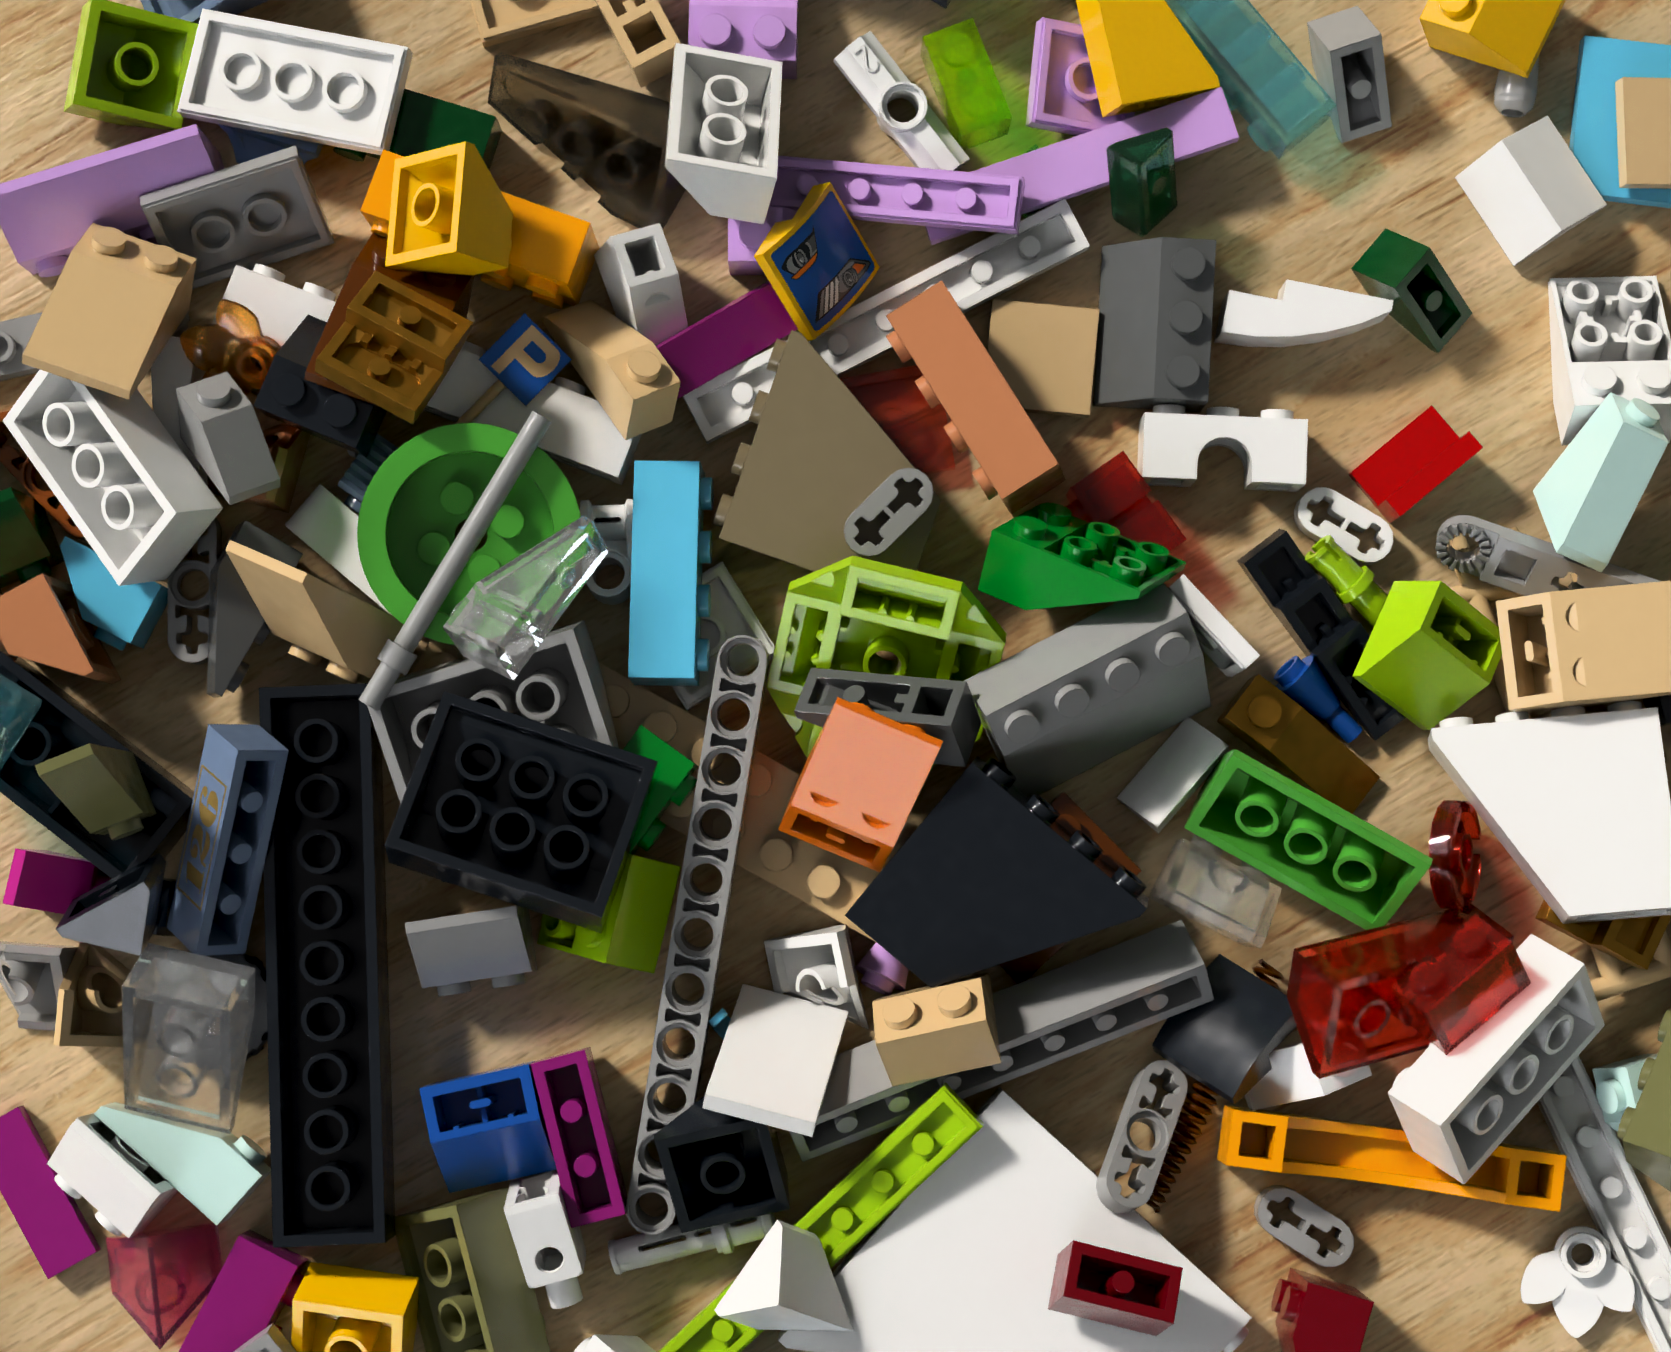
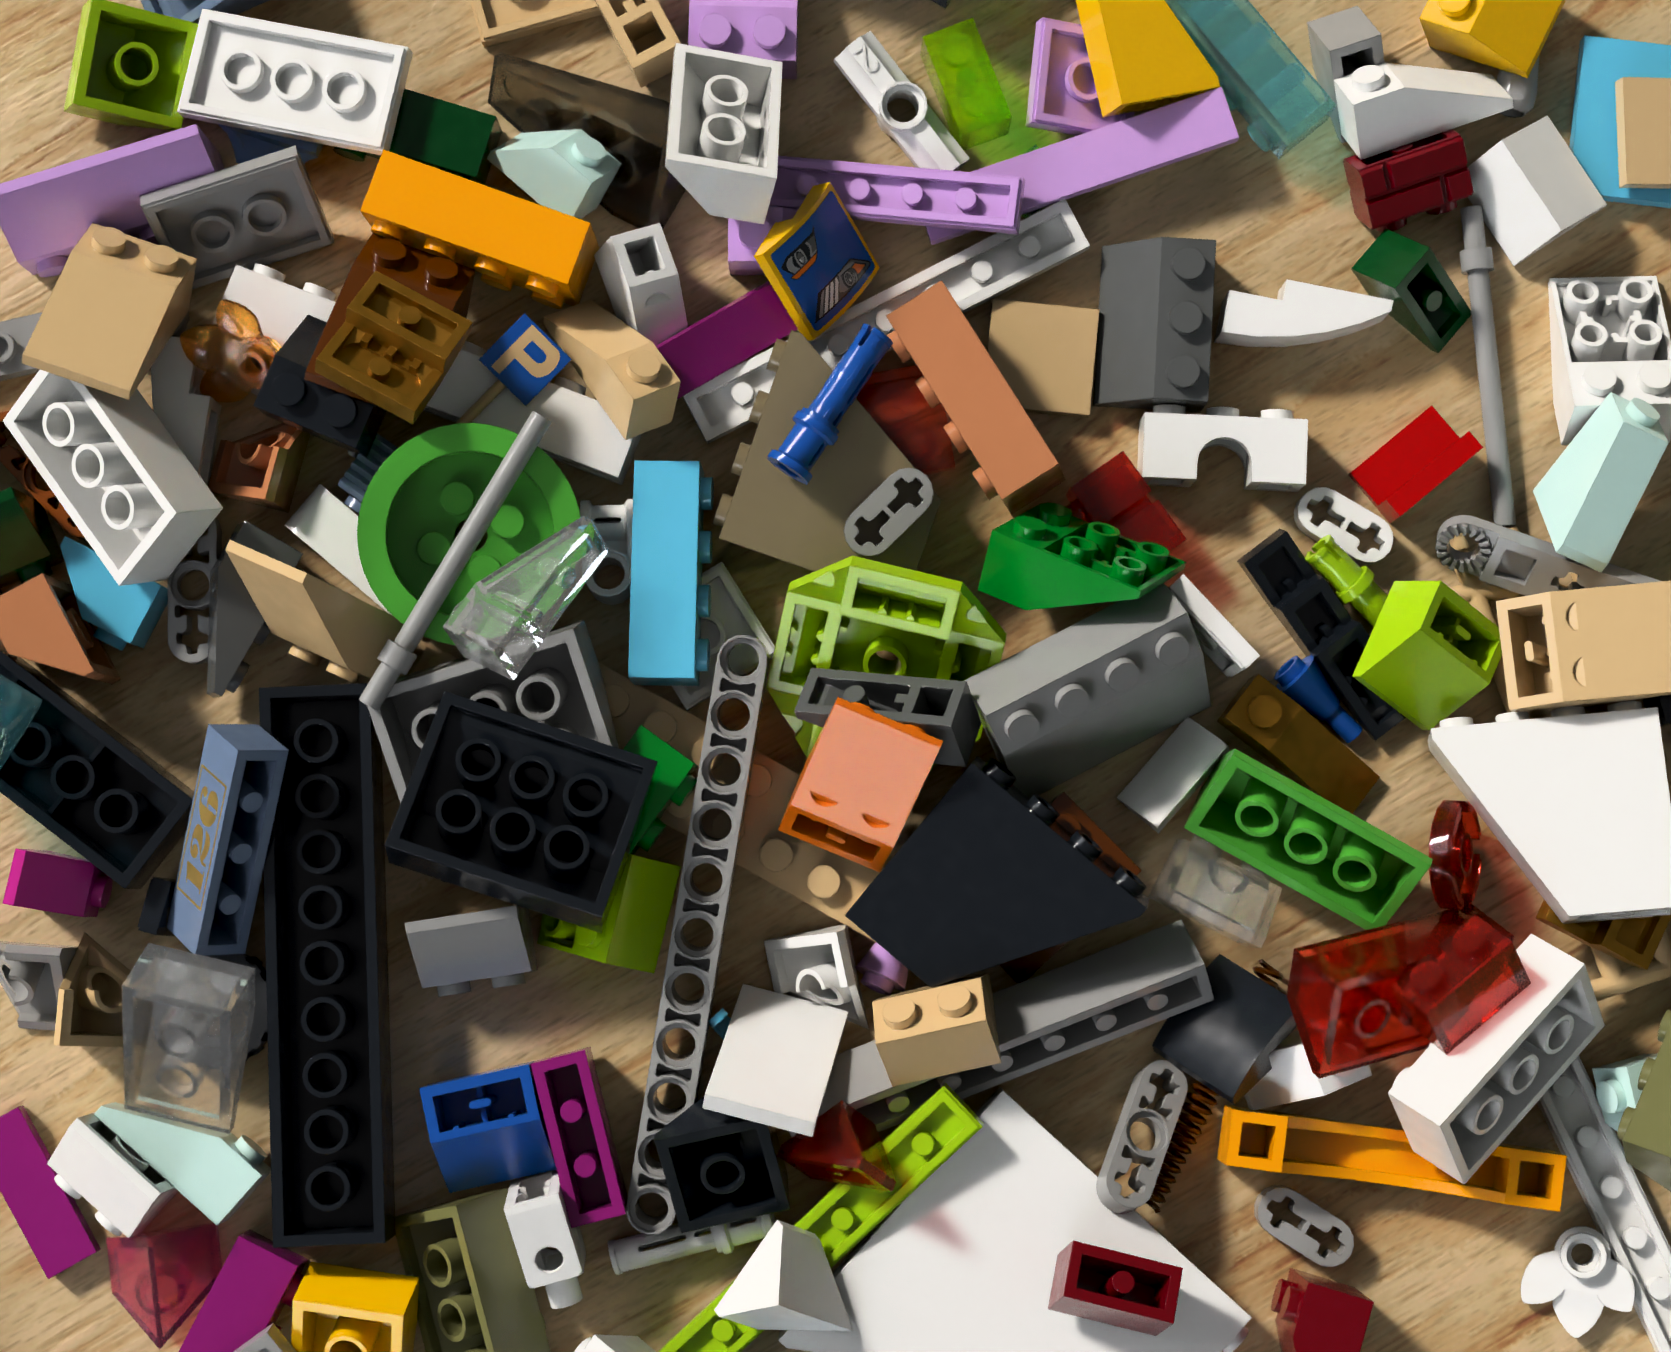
(100, 789): olive slope -> none
(120, 911): slope -> none
(226, 437): light grey slope -> none
(447, 214): yellow slope -> none
(558, 169): none -> light aqua slope
(817, 424): none -> blue pin
(841, 1151): none -> clear red slope
(1142, 180): clear green slope -> none
(1405, 103): none -> white slope
(1409, 181): none -> dark red brick
(1476, 263): none -> light grey bar

